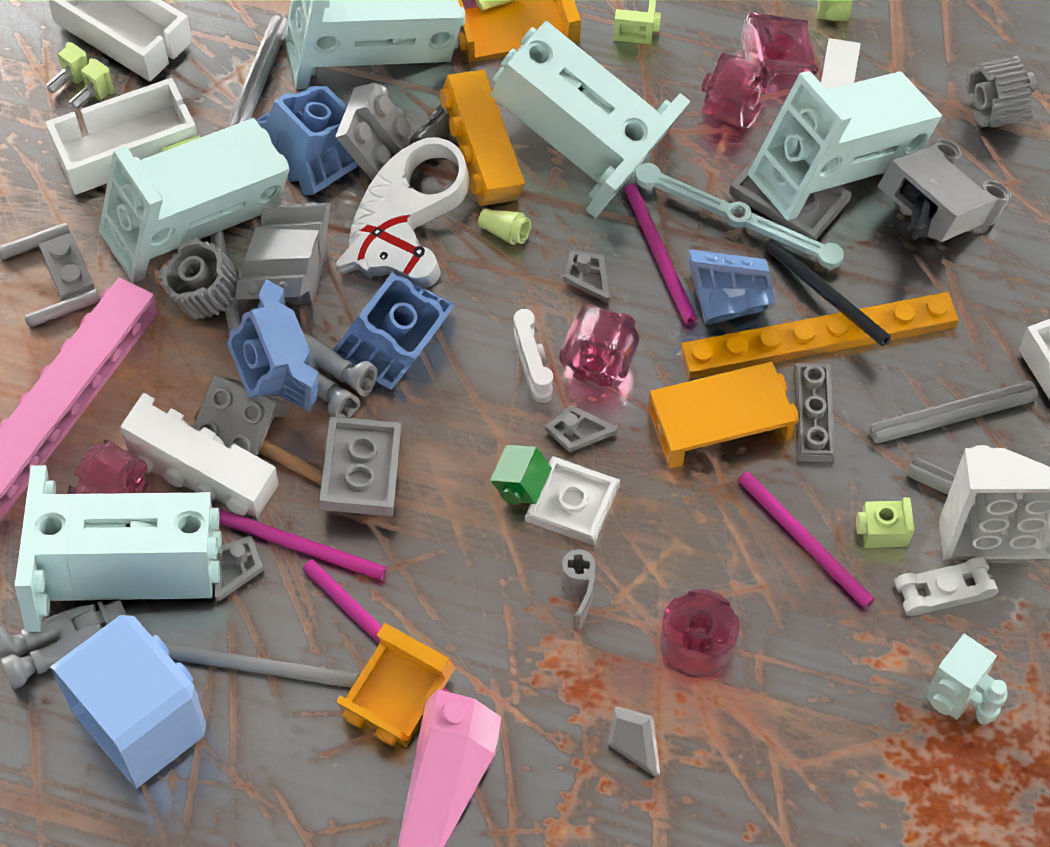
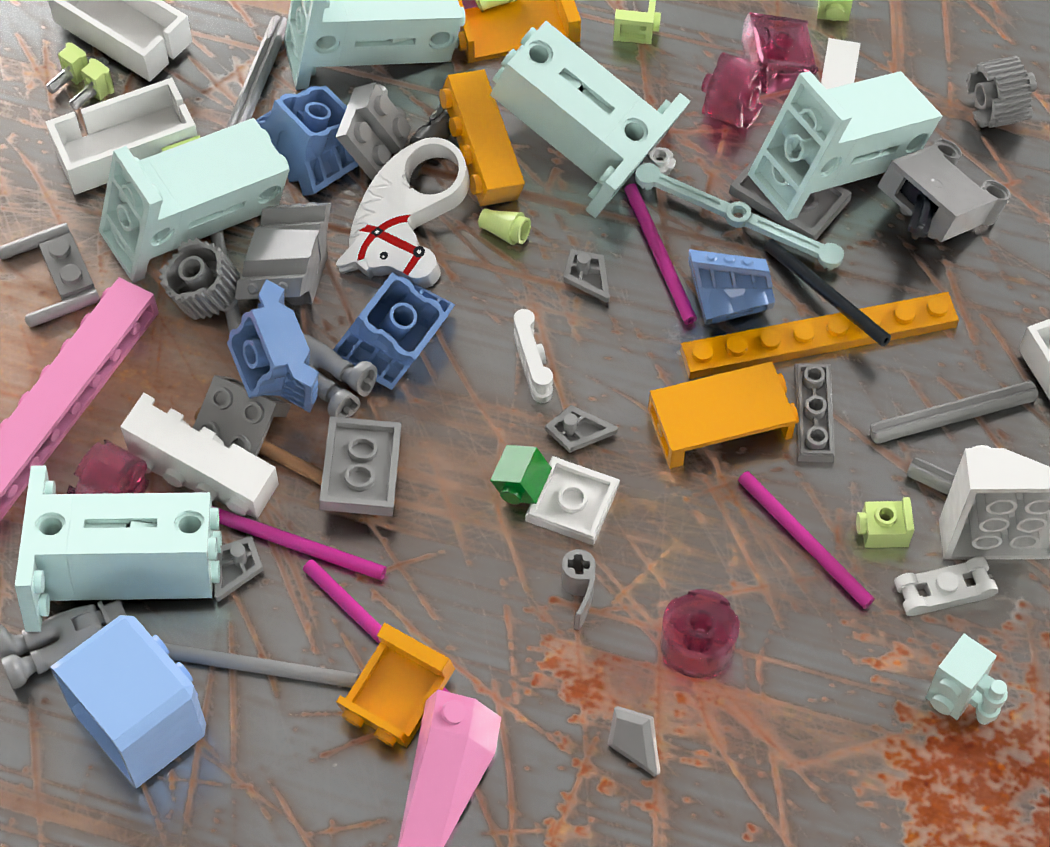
(599, 346): clear pink brick -> none
(665, 155): none -> white plate

